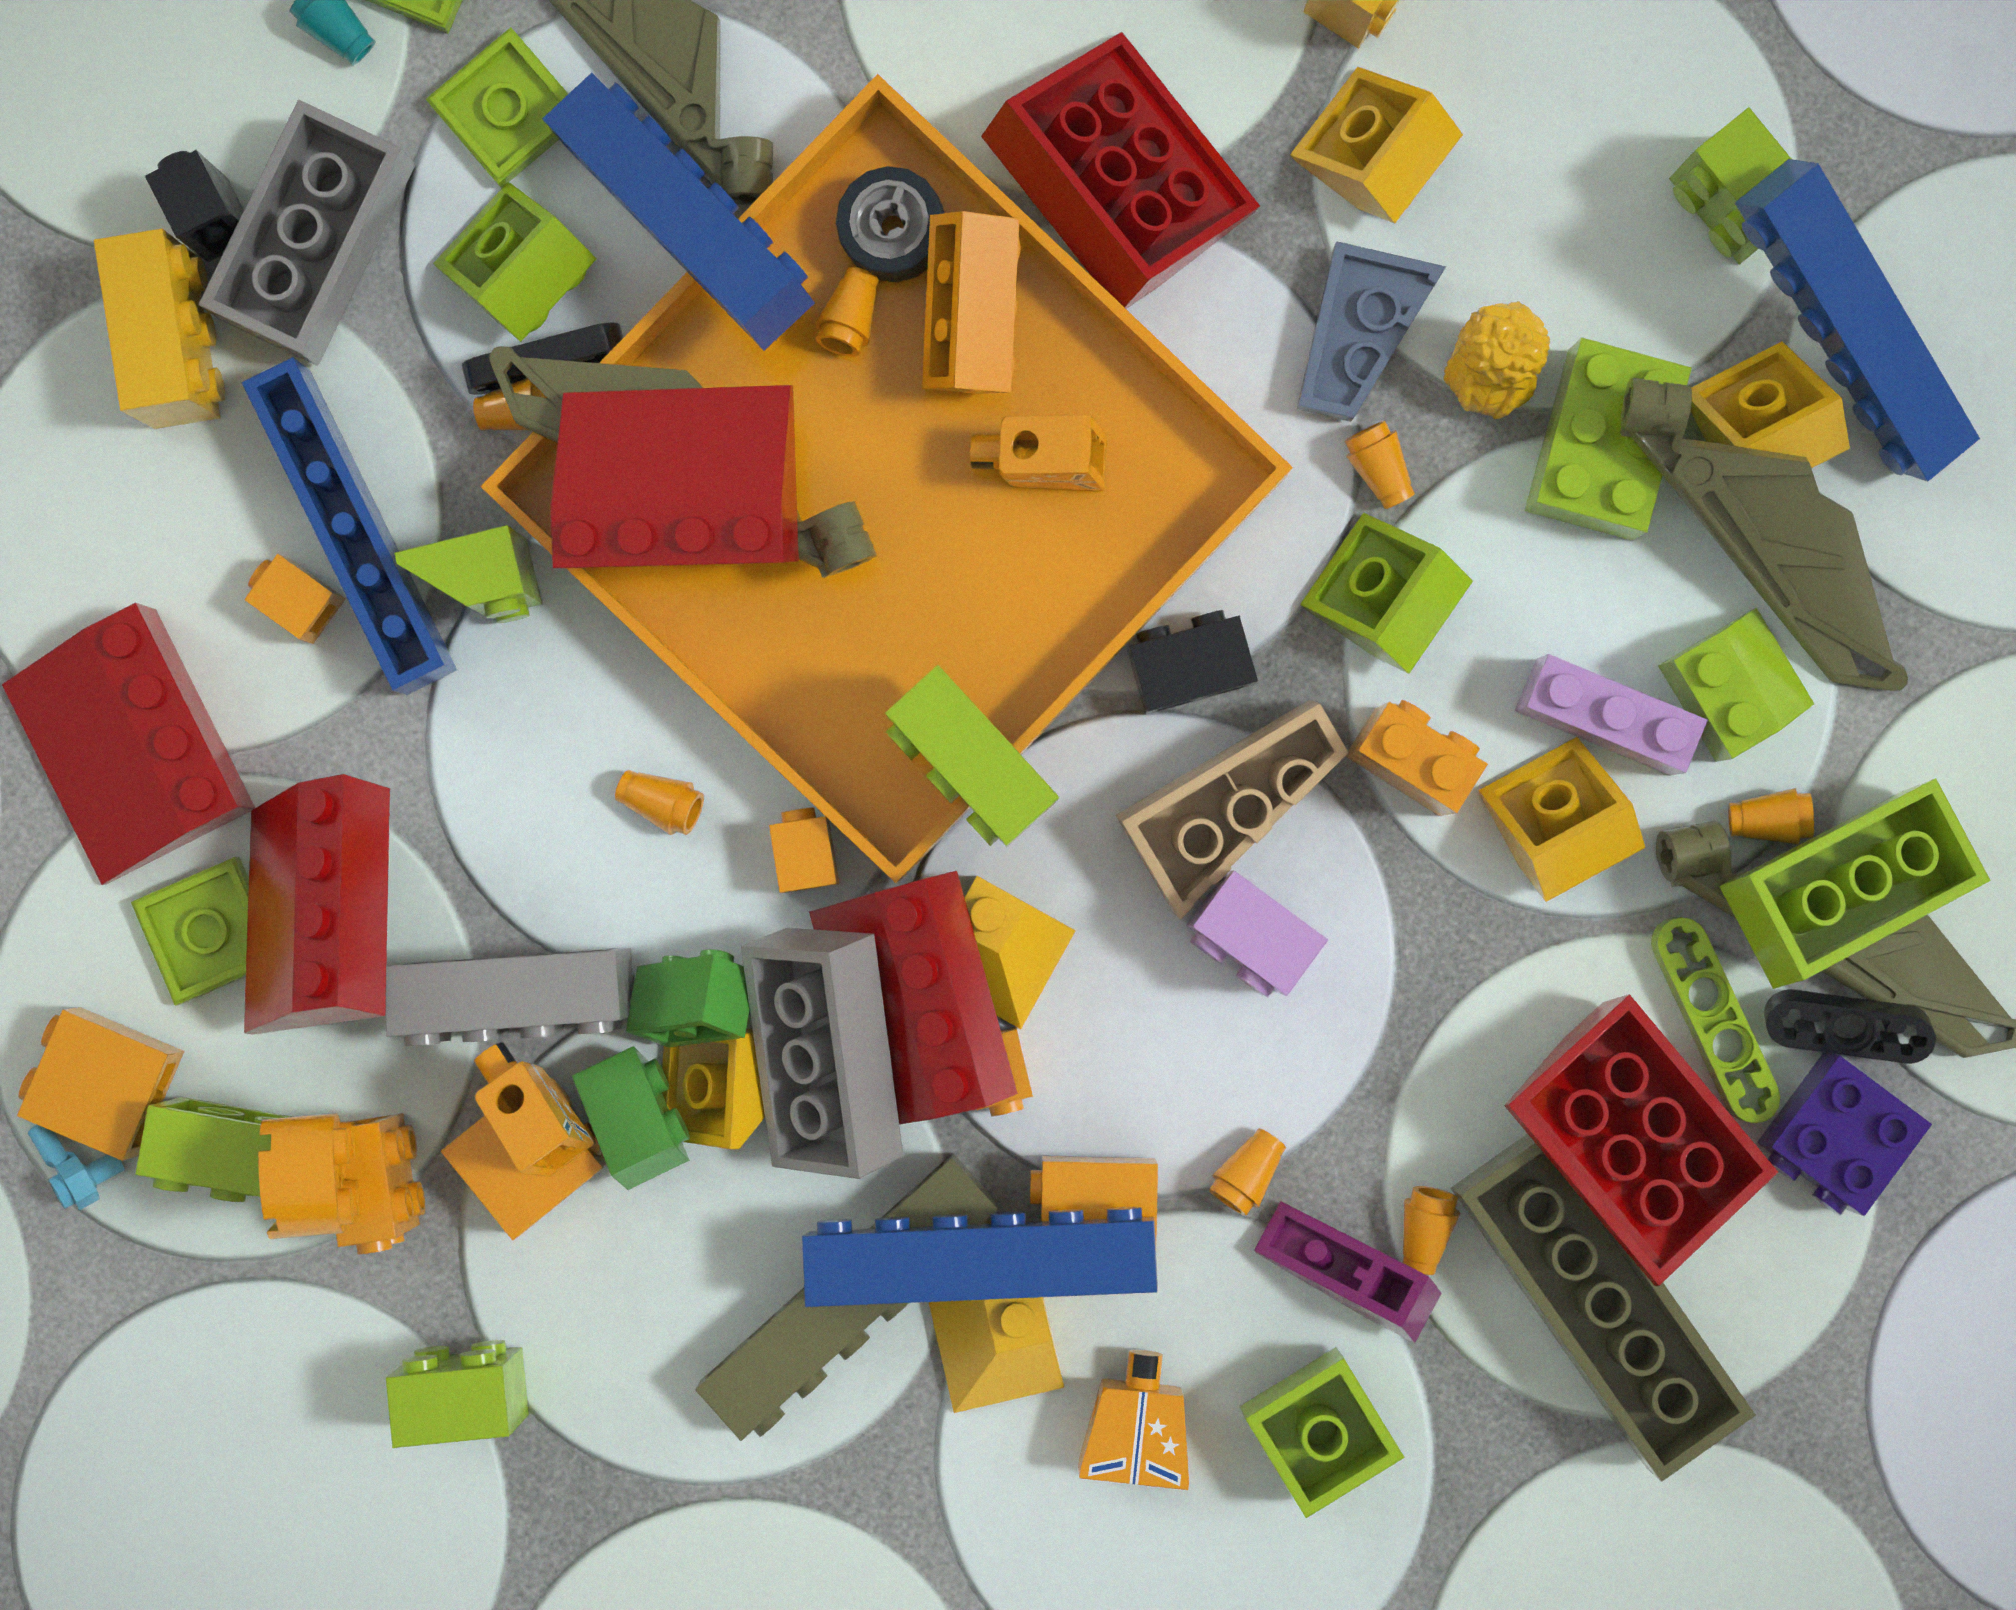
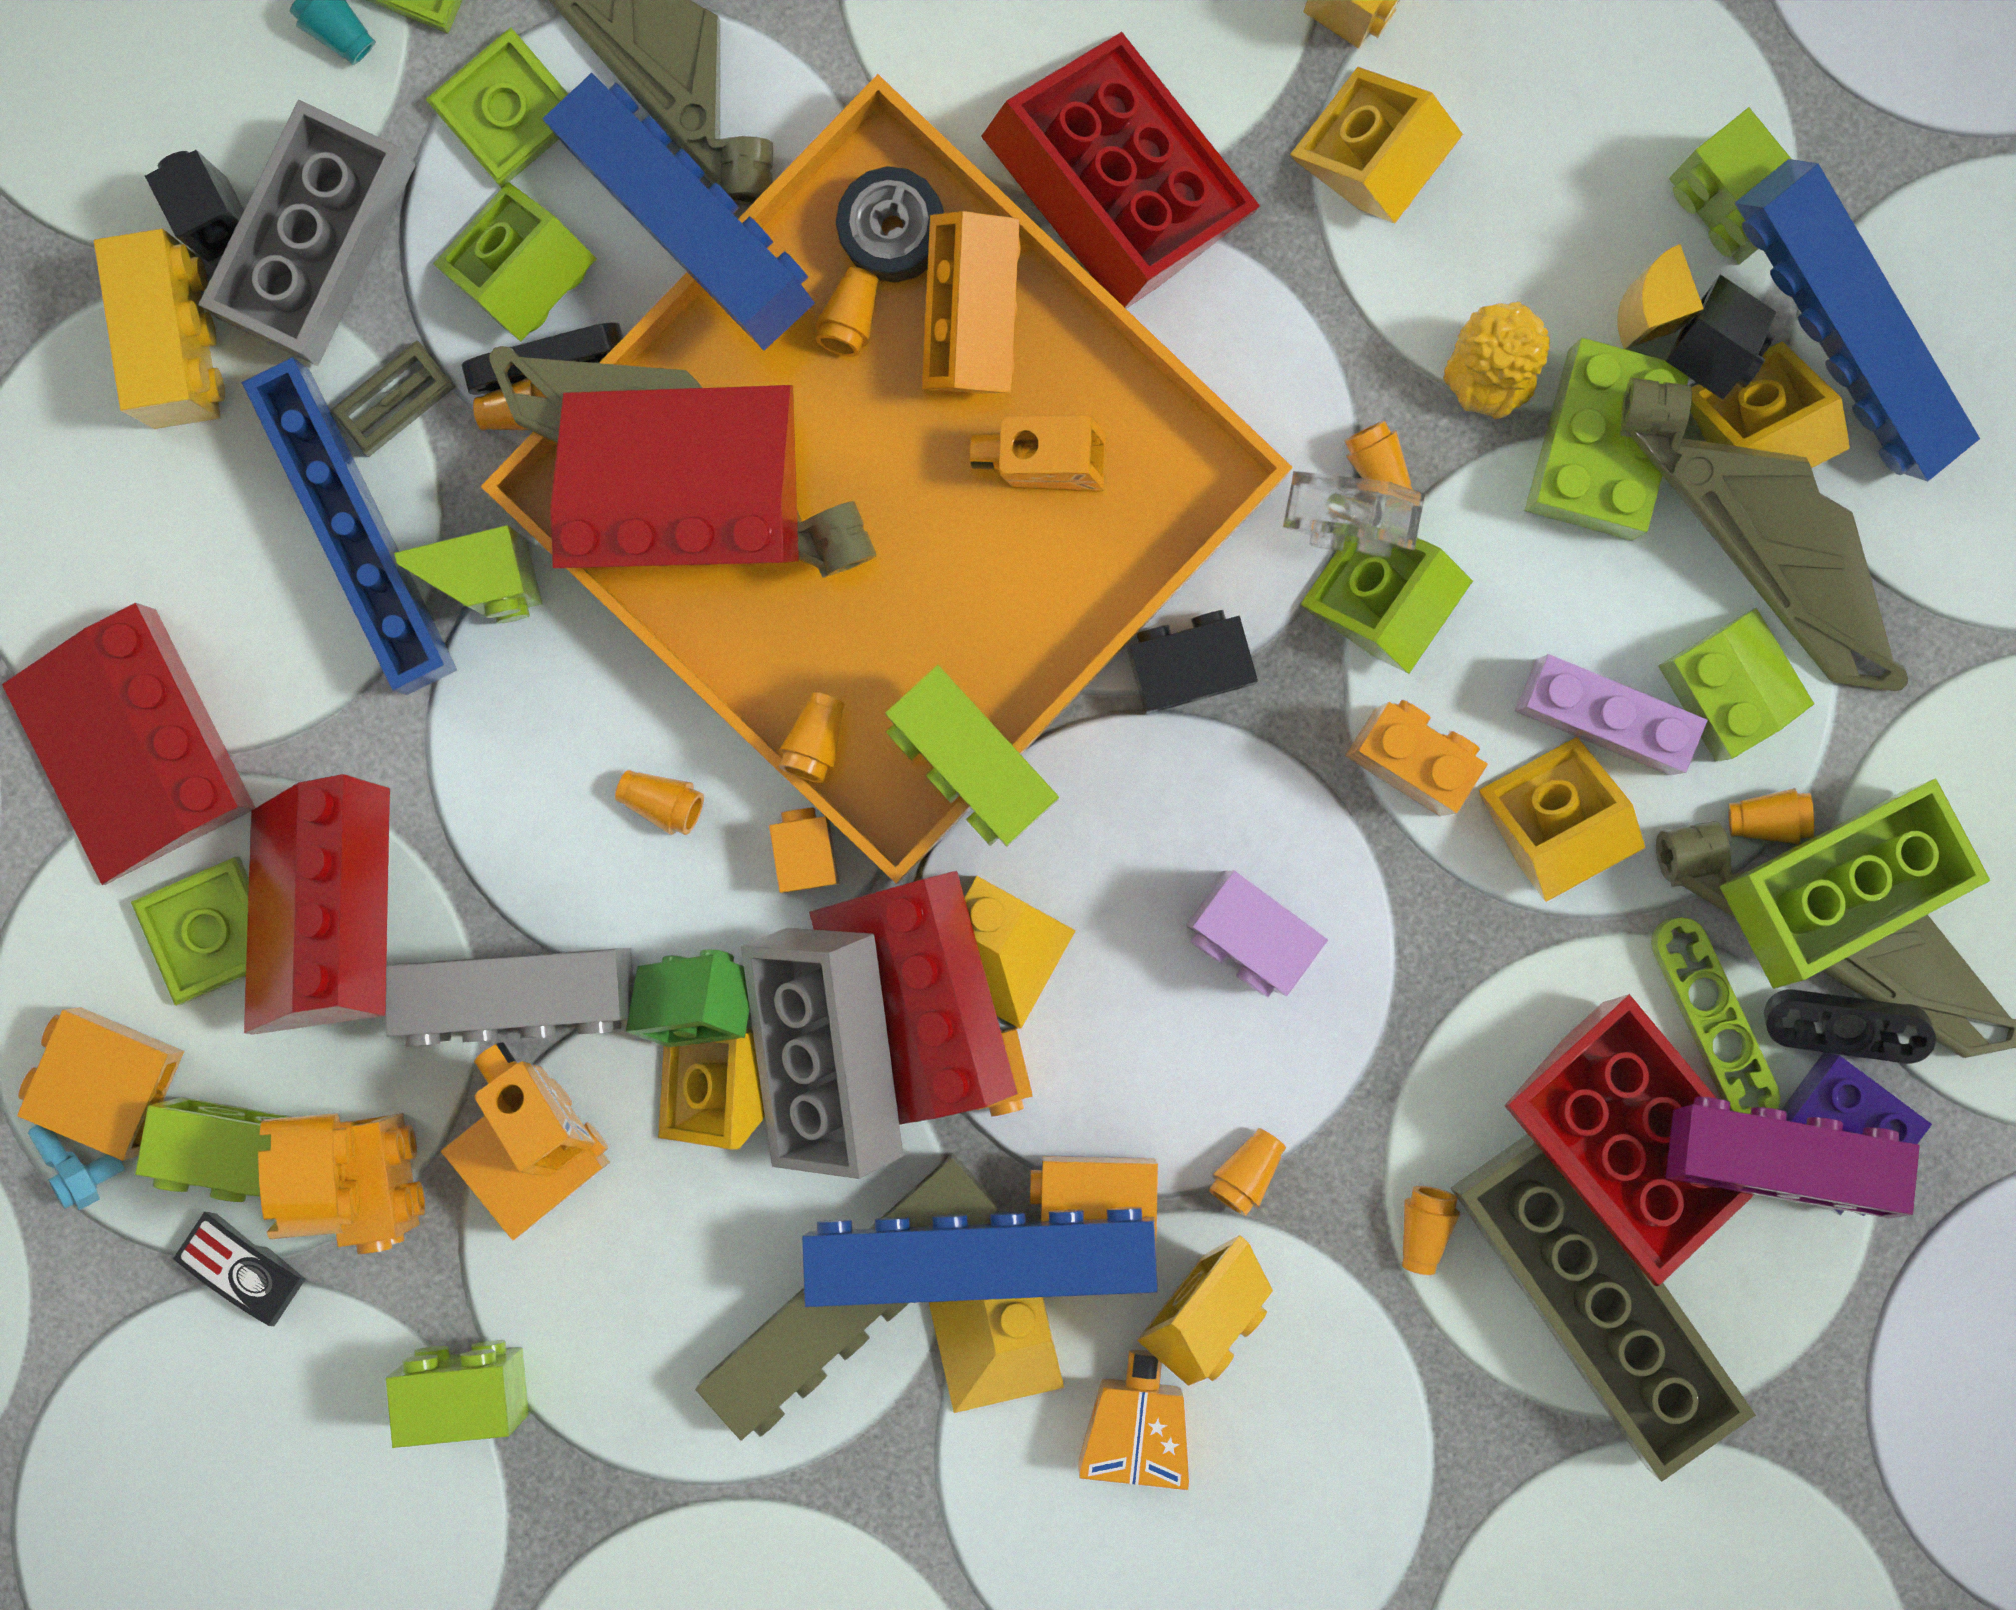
(238, 1269): none -> slope
(293, 597): light orange brick -> none
(407, 414): none -> olive tile
(632, 1117): bright green brick -> none
(813, 740): none -> light orange cone
(1209, 1313): none -> yellow slope
(1222, 807): tan wedge -> none
(1321, 1432): lime brick -> none
(1349, 1271): magenta slope -> none
(1355, 511): none -> clear brick
(1360, 322): sand blue wing -> none
(1658, 300): none -> yellow brick
(1724, 339): none -> black brick
(1793, 1160): none -> magenta brick

